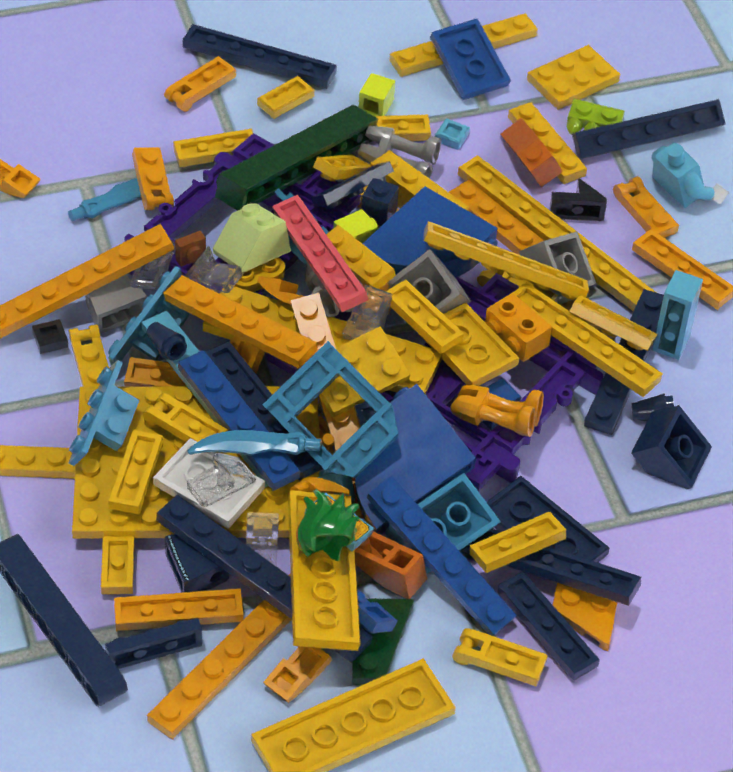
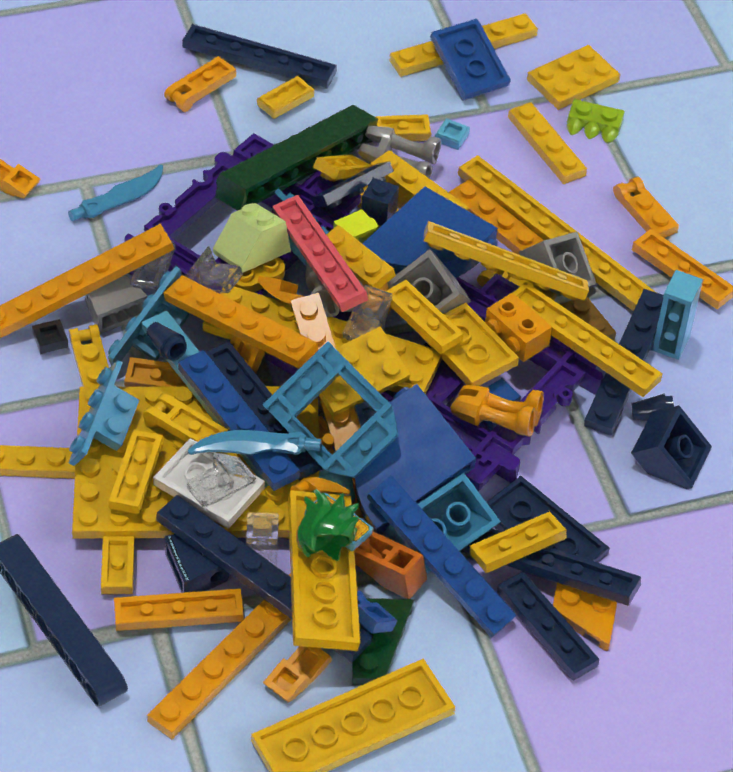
(151, 177): light orange plate -> none
(155, 643): dark blue plate -> none
(189, 248): dark orange plate -> none
(205, 148): yellow plate -> none
(377, 95): neon yellow brick -> none
(500, 656): yellow plate -> none
(531, 152): orange slope -> none
(582, 205): black slope -> none
(613, 323): yellow plate -> none
(648, 129): dark blue plate -> none
(682, 176): medium azure torso -> none

